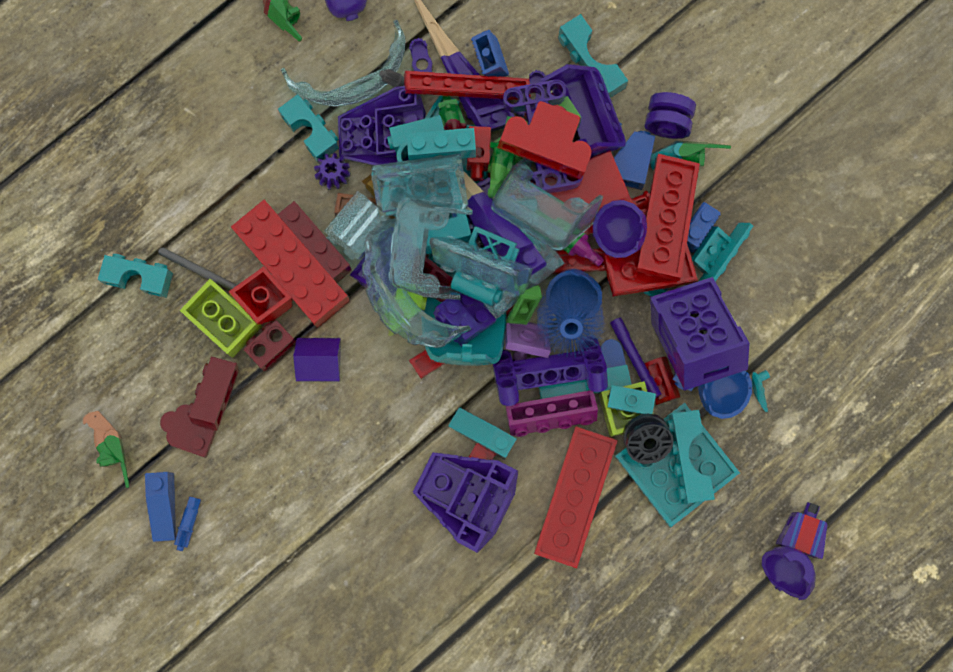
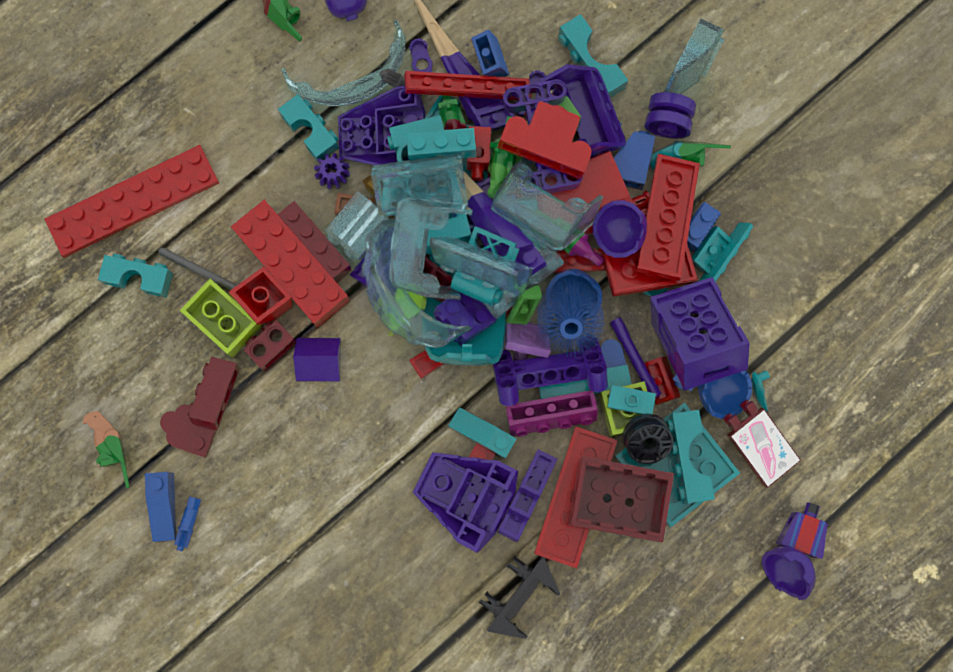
(131, 201): none -> red plate
(504, 612): none -> black hose
(527, 495): none -> dark purple slope
(646, 487): none -> dark red container
(696, 57): none -> clear light blue slope
(761, 443): none -> tile

